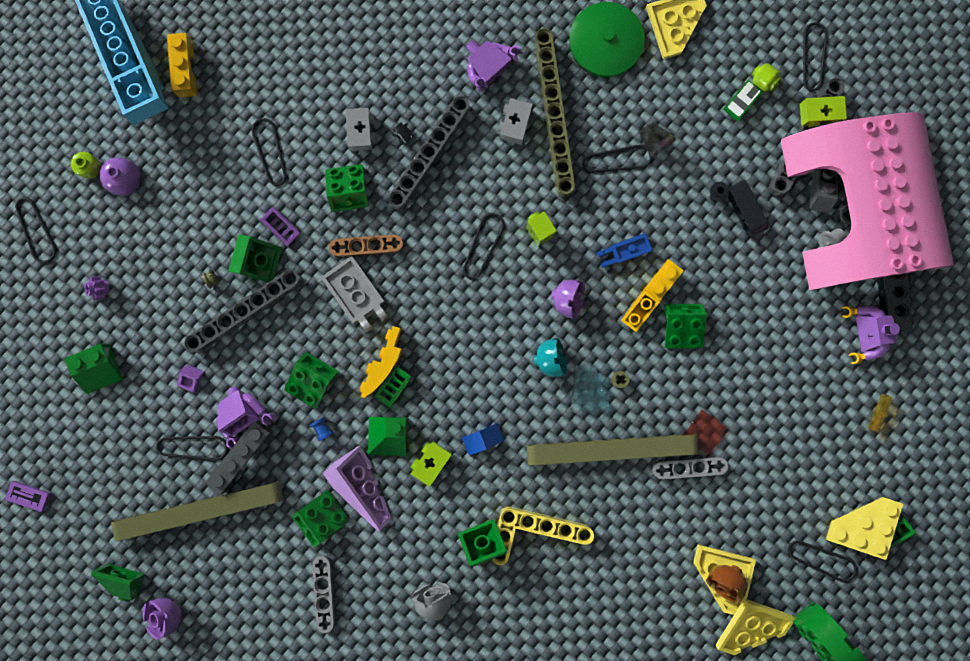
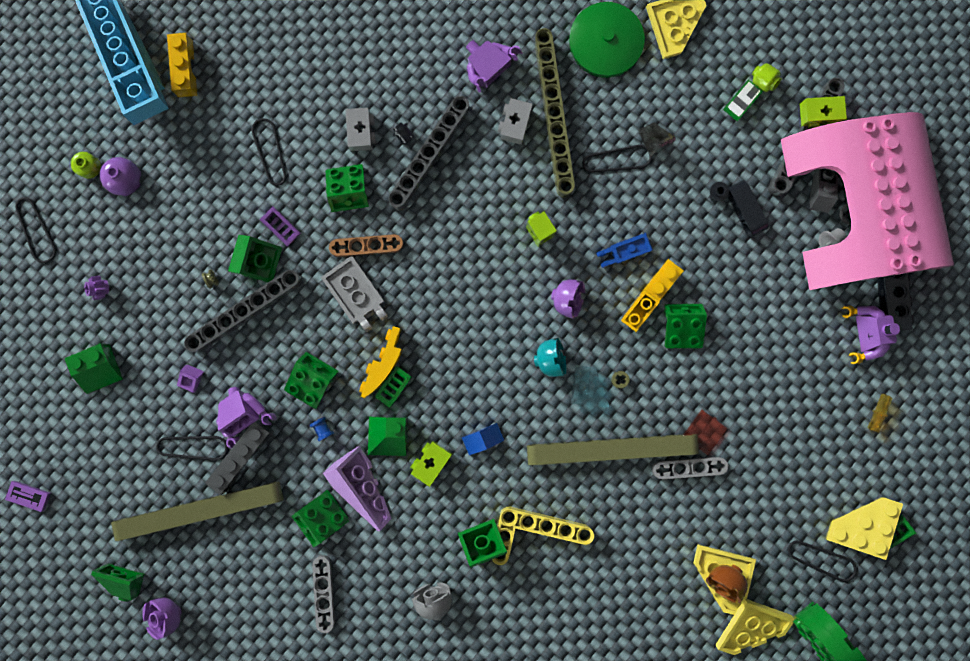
(474, 241): black piece -> none
(823, 56): black piece -> none

